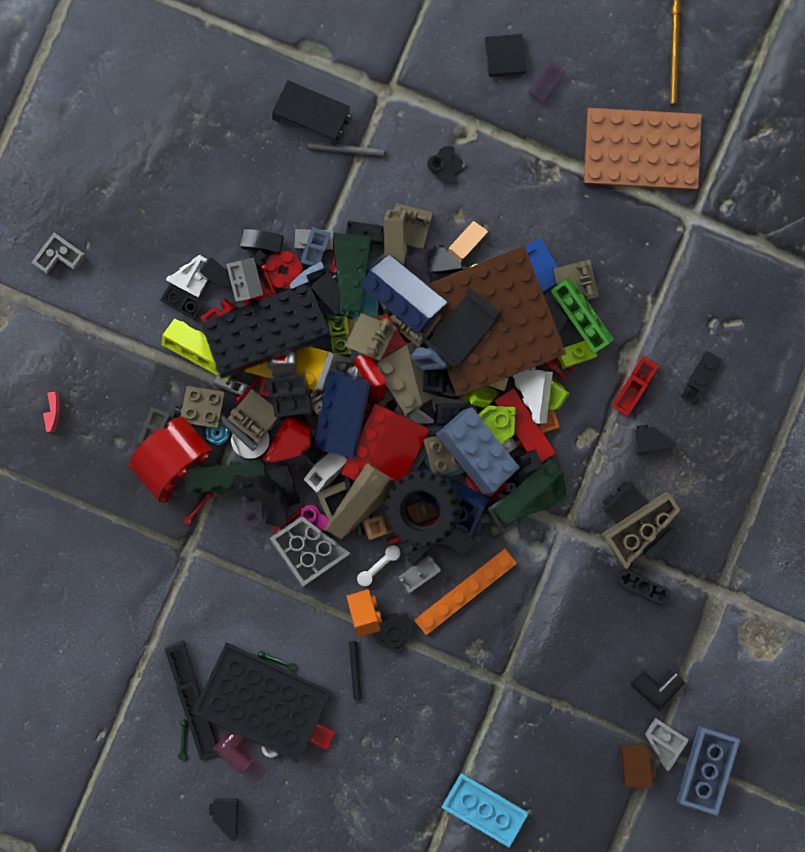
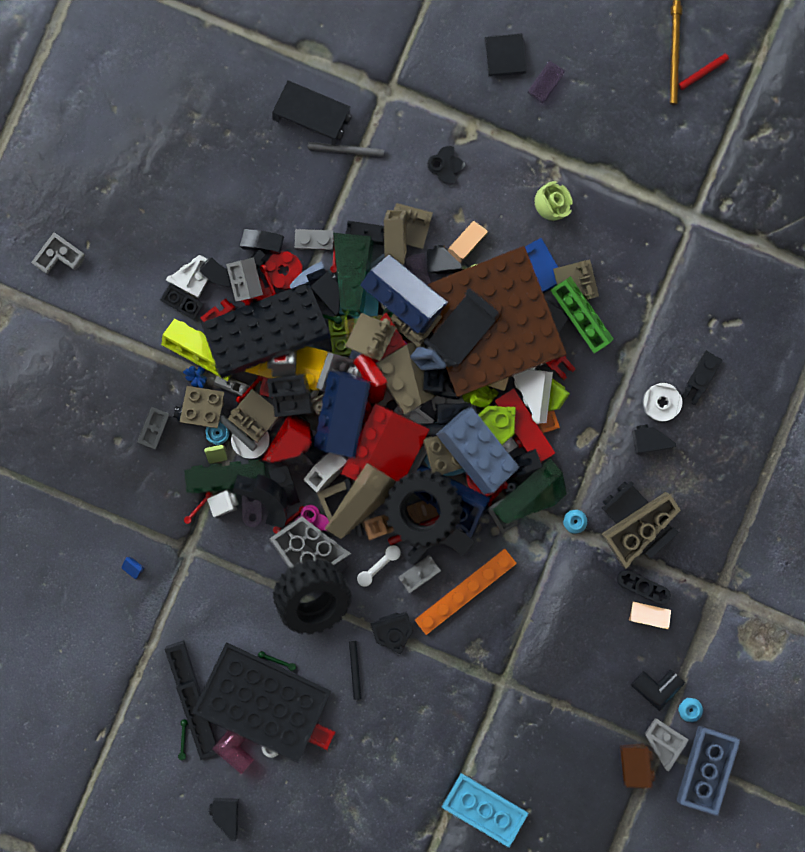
(51, 418): coral slope -> none
(132, 567): none -> blue slope
(167, 457): red cylinder -> none
(196, 376): none -> blue plant
(216, 454): none -> yellowish green slope
(223, 503): none -> white slope
(307, 579): none -> black tyre
(315, 246): sand blue slope -> none
(363, 612): orange brick -> none
(553, 201): none -> yellowish green cylinder
(575, 527): none -> medium azure plate
(577, 354): lime plate -> none
(635, 385): red slope -> none
(642, 149): nougat plate -> none
(650, 615): none -> light nougat slope
(656, 393): none -> white plate
(686, 705): none -> medium azure plate
(702, 72): none -> red bar

